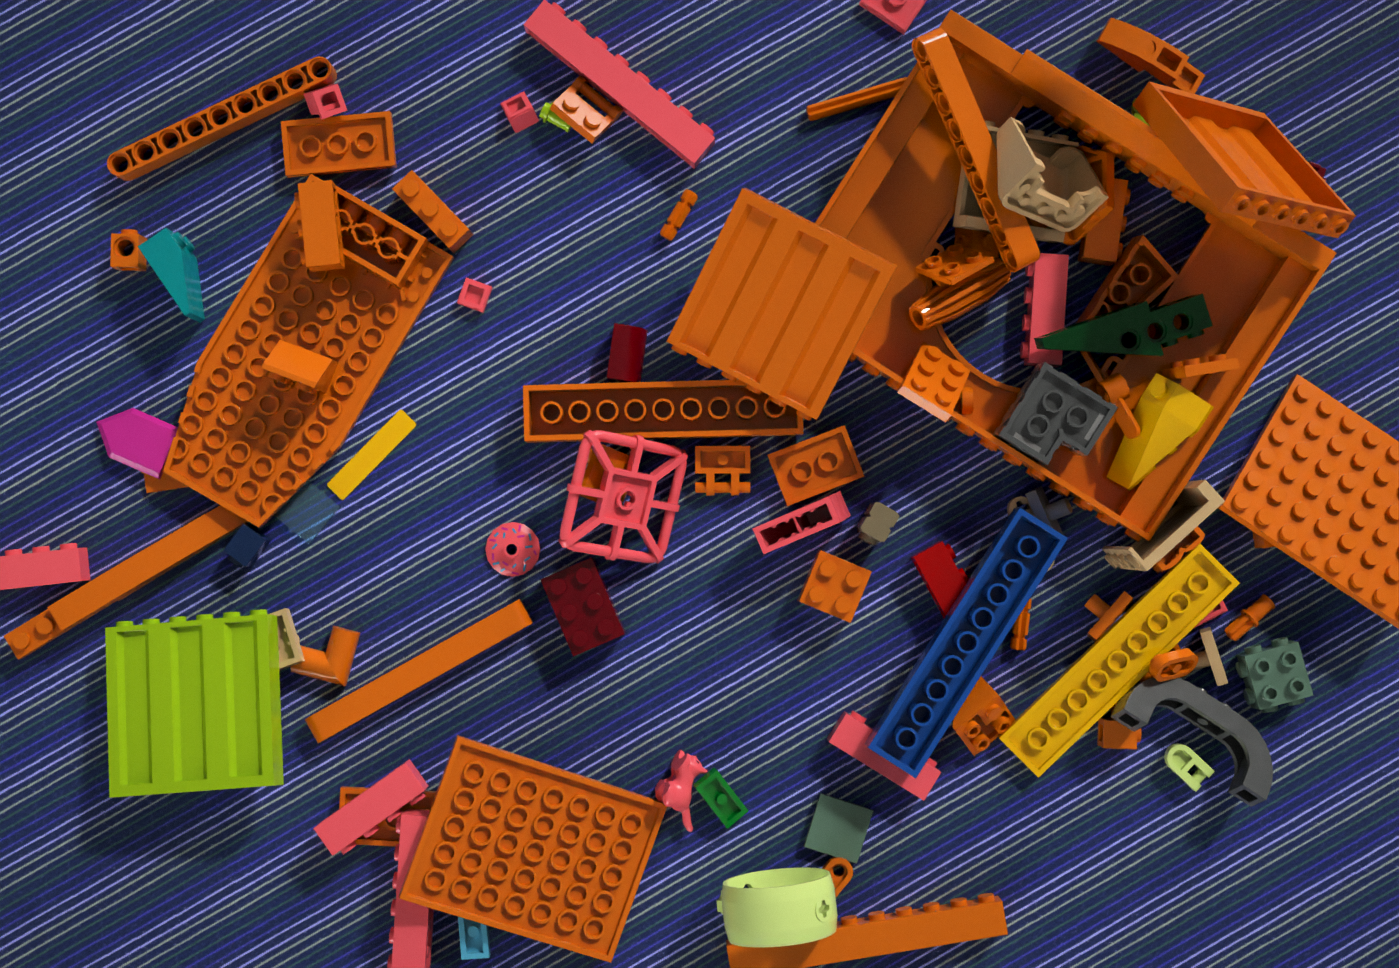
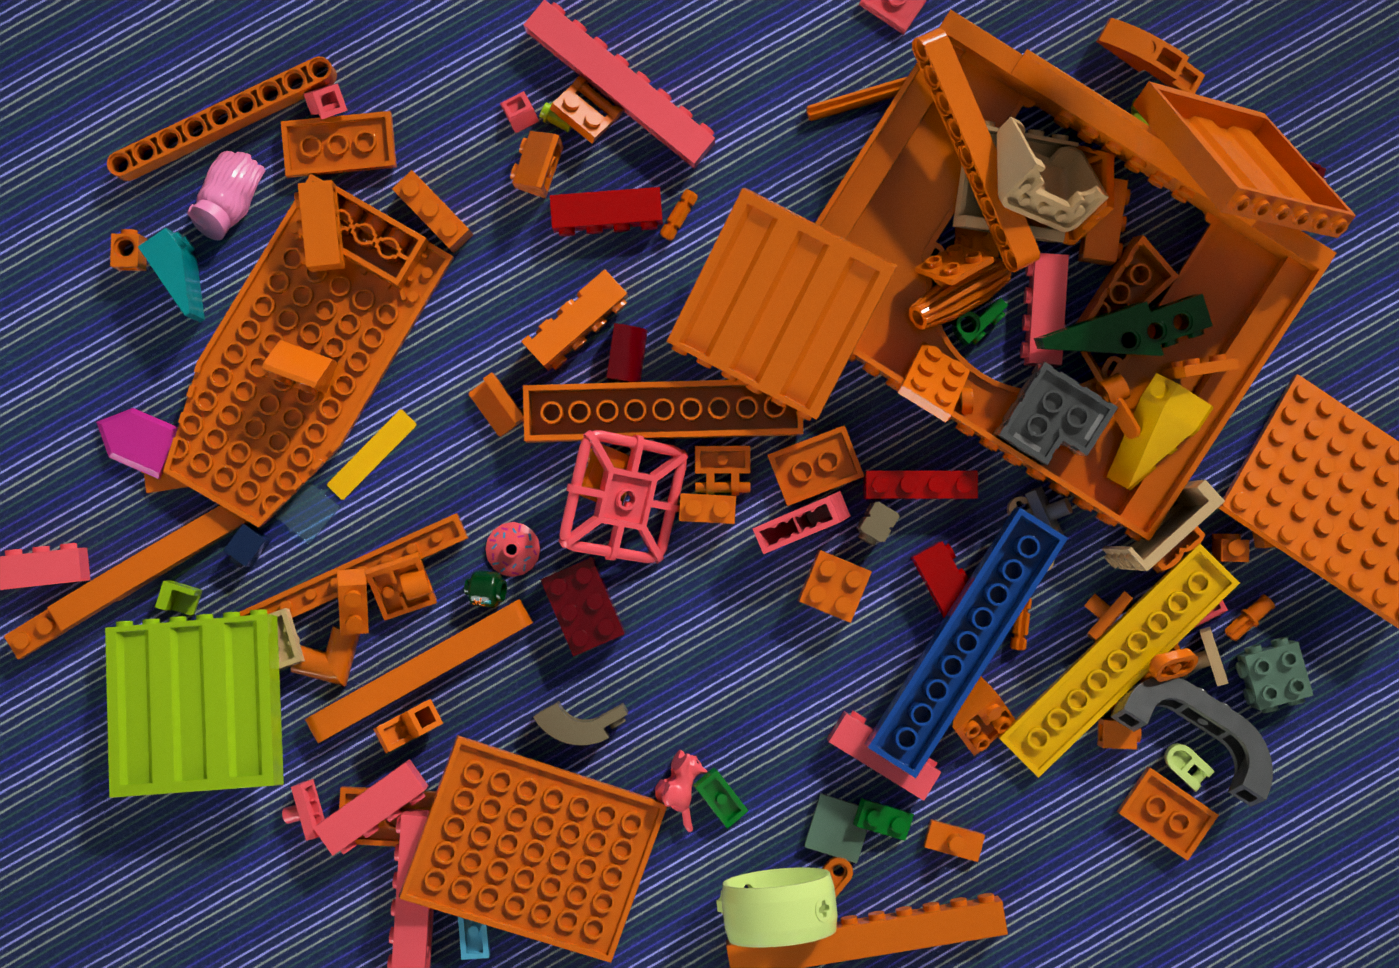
(178, 597): none -> lime panel
(225, 193): none -> bright pink hair
(306, 810): none -> coral tile
(325, 588): none -> orange plate
(352, 601): none -> orange brick
(401, 586): none -> orange plate
(408, 726): none -> orange brick
(474, 295): coral tile -> none
(485, 589): none -> dark green head
(496, 405): none -> orange panel
(538, 163): none -> orange slope
(576, 321): none -> orange wedge
(577, 731): none -> dark tan arch
(606, 210): none -> red brick
(707, 508): none -> orange brick
(883, 819): none -> green plate
(920, 485): none -> red brick
(954, 840): none -> orange tile
(992, 315): none -> green plate
(1167, 813): none -> orange plate
(1230, 548): none -> orange brick

